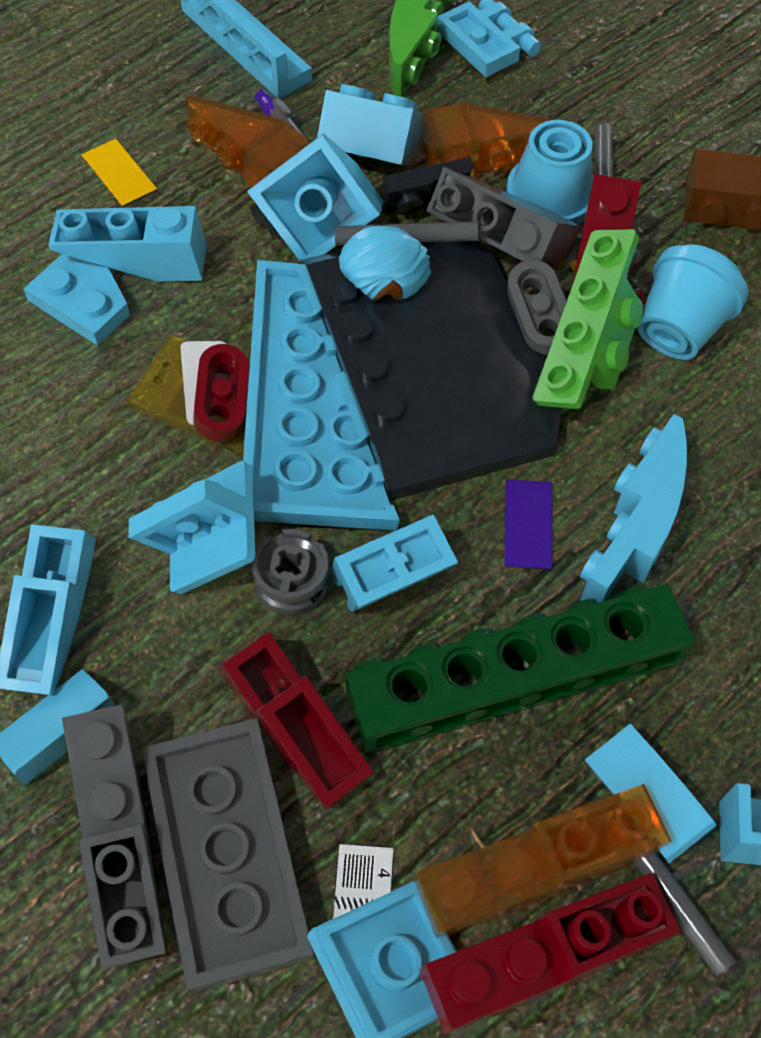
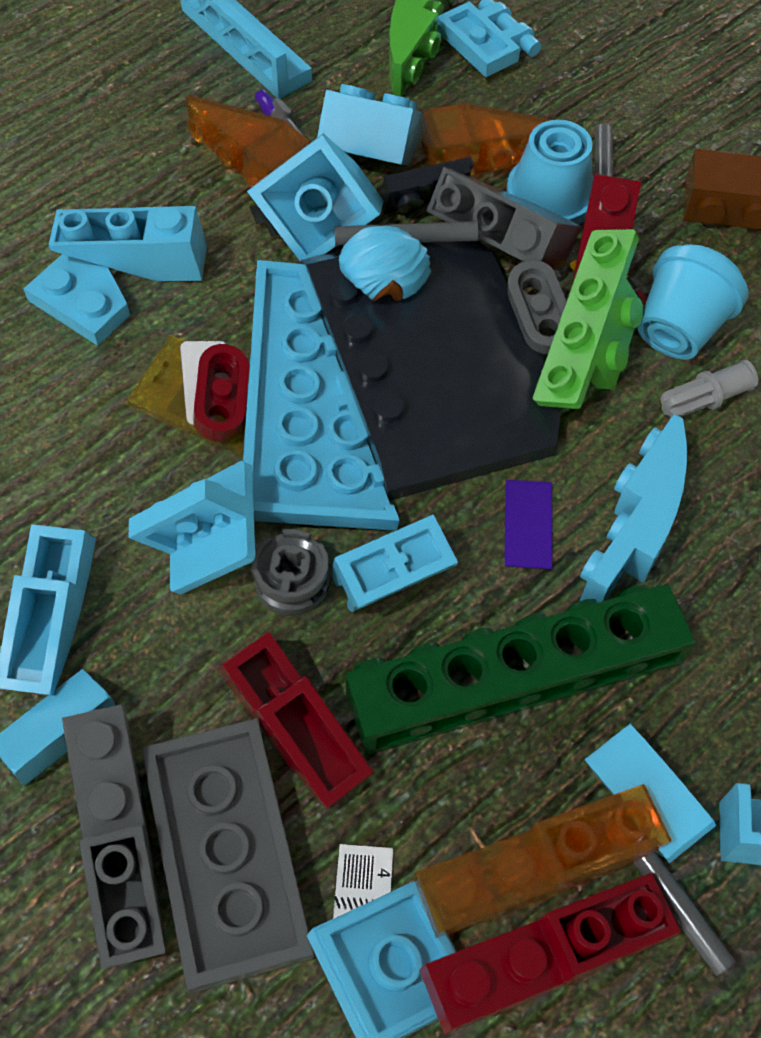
(119, 172): yellow sticker -> none
(709, 389): none -> light grey axle

